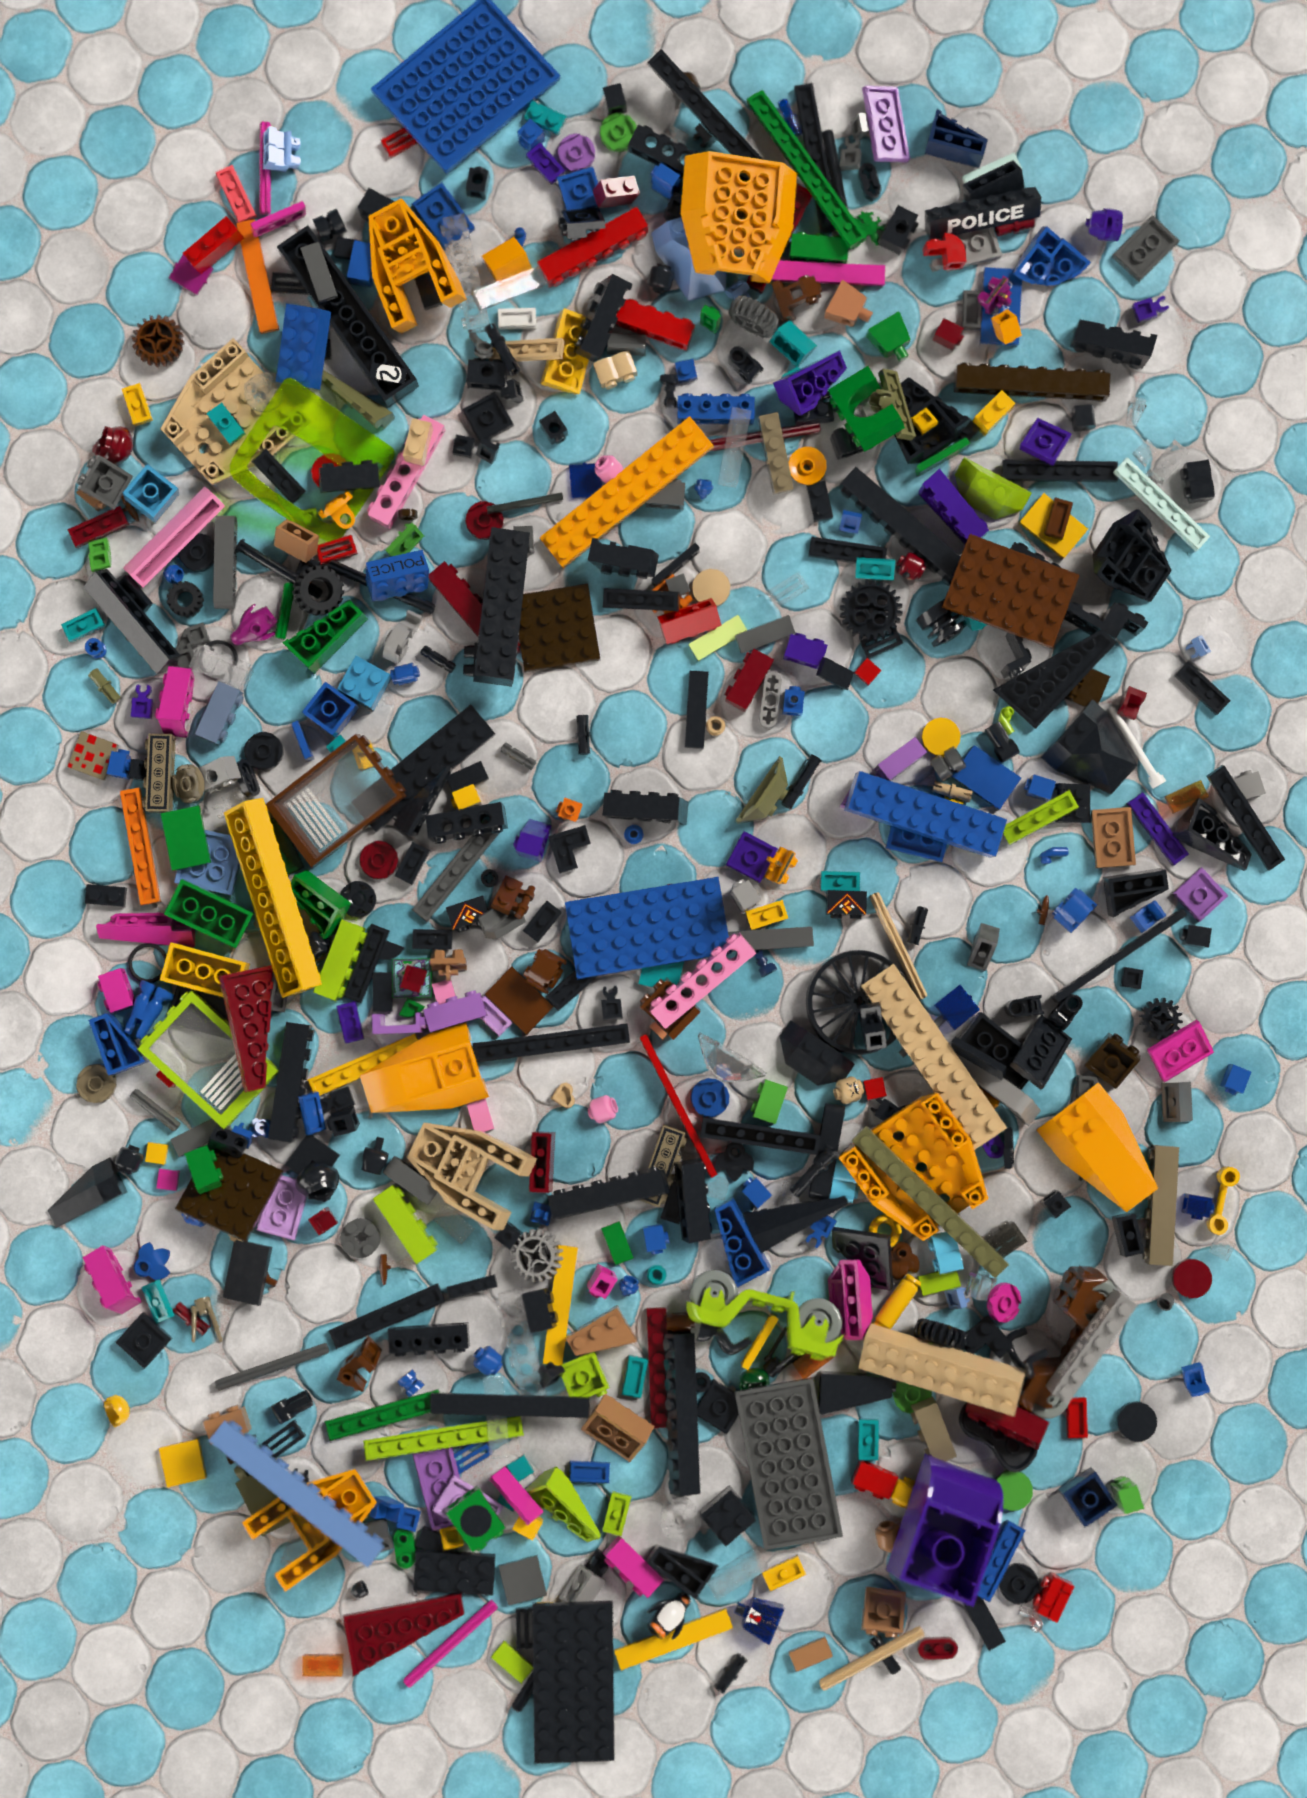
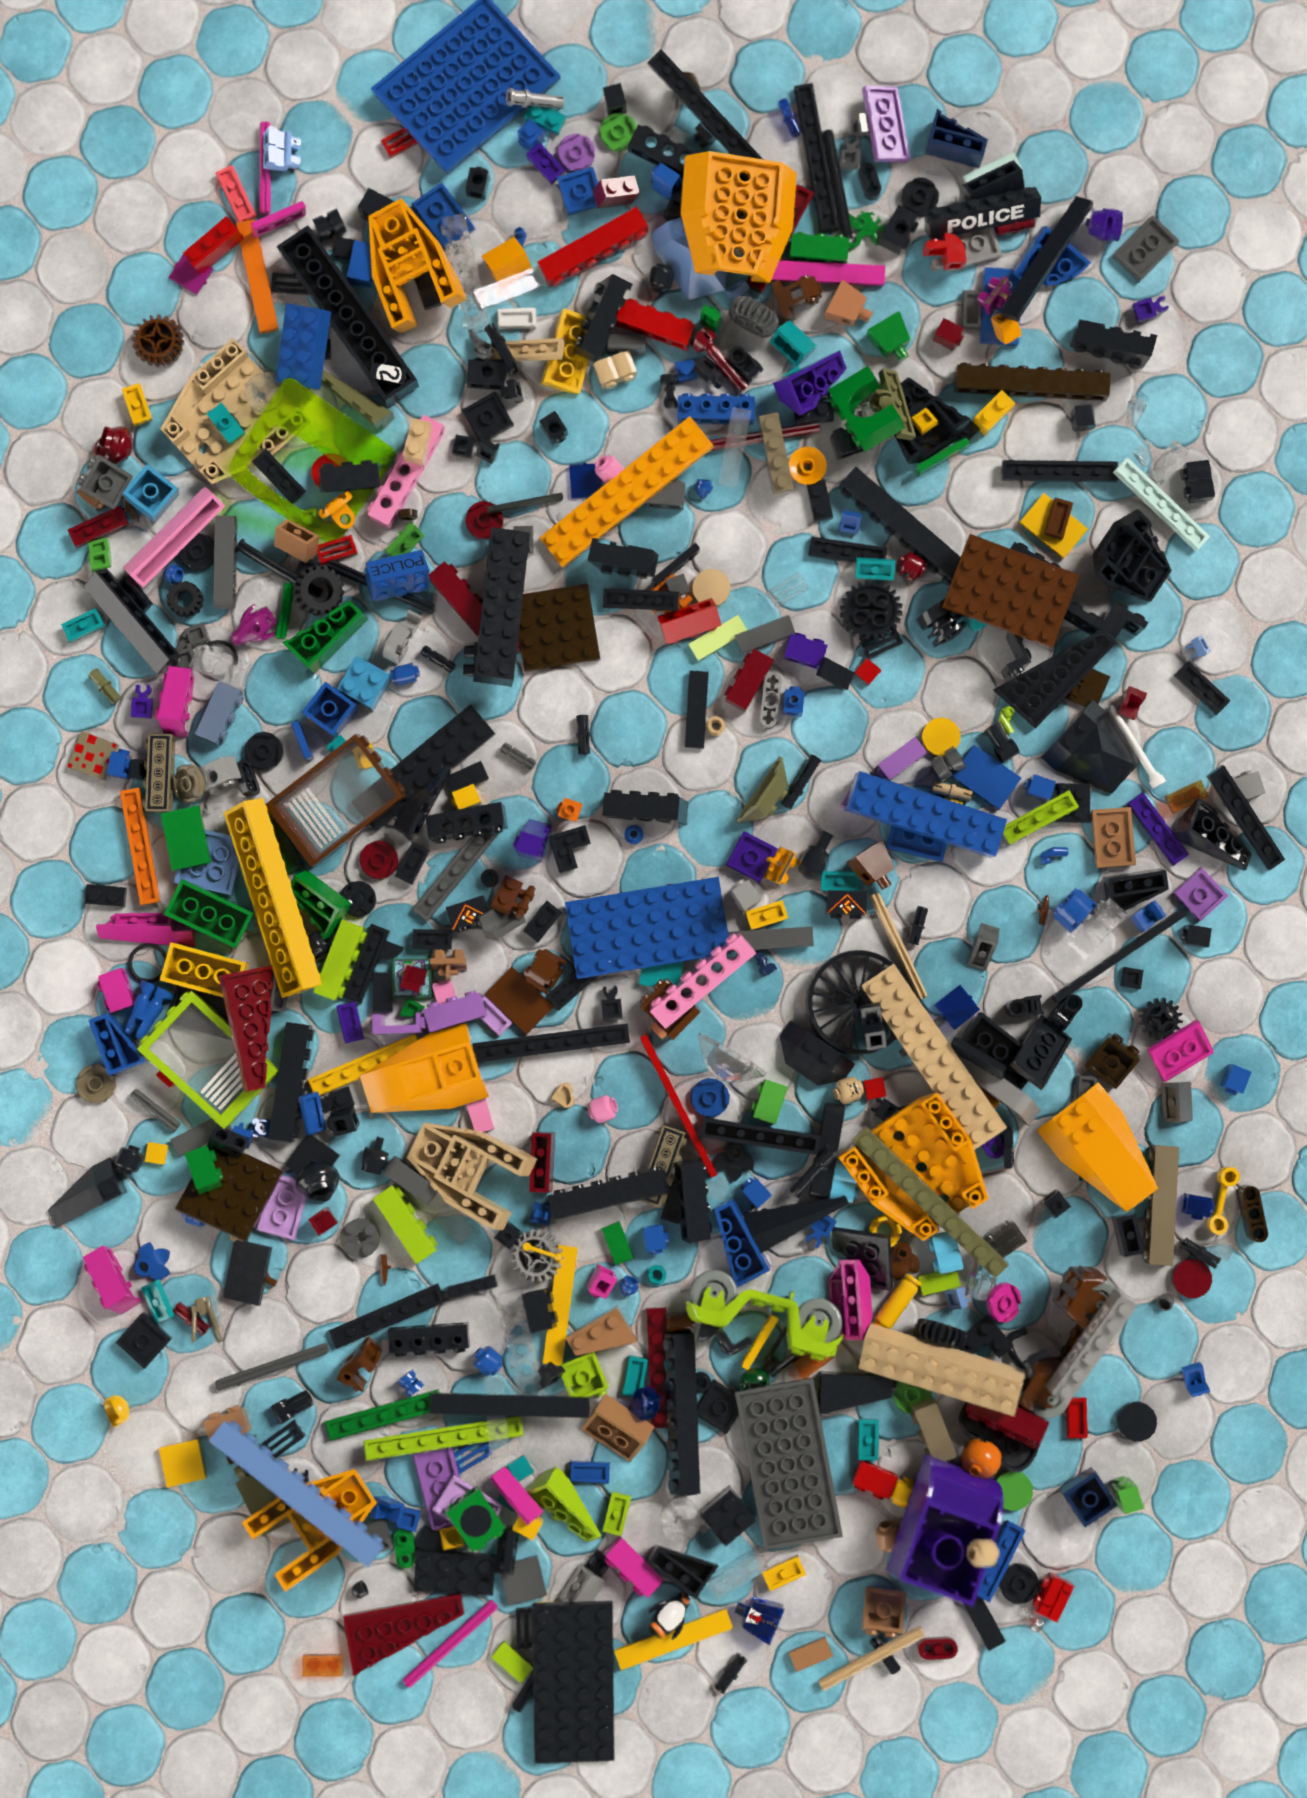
(95, 642): blue bush -> none
(168, 1179): dark pink tile -> none
(319, 272): dark grey tile -> none
(506, 1553): none -> black bracket
(526, 98): none -> light grey pin
(527, 1246): none -> yellow hinge
(576, 222): black plate -> none
(645, 1403): none -> clear blue brick
(704, 342): none -> dark red piece
(708, 370): none -> black plate
(806, 169): green plate -> none
(814, 858): none -> black piece
(873, 865): none -> torso
(919, 195): none -> black tile
(952, 507): dark purple wedge -> none
(981, 1458): none -> orange cylinder
(982, 1553): none -> tan head
(989, 491): lime wedge -> none
(1045, 441): dark purple plate -> none
(1046, 258): none -> black tile
(1096, 927): none -> clear brick
(1200, 1253): none -> black pin
(1259, 1220): none -> dark brown beam

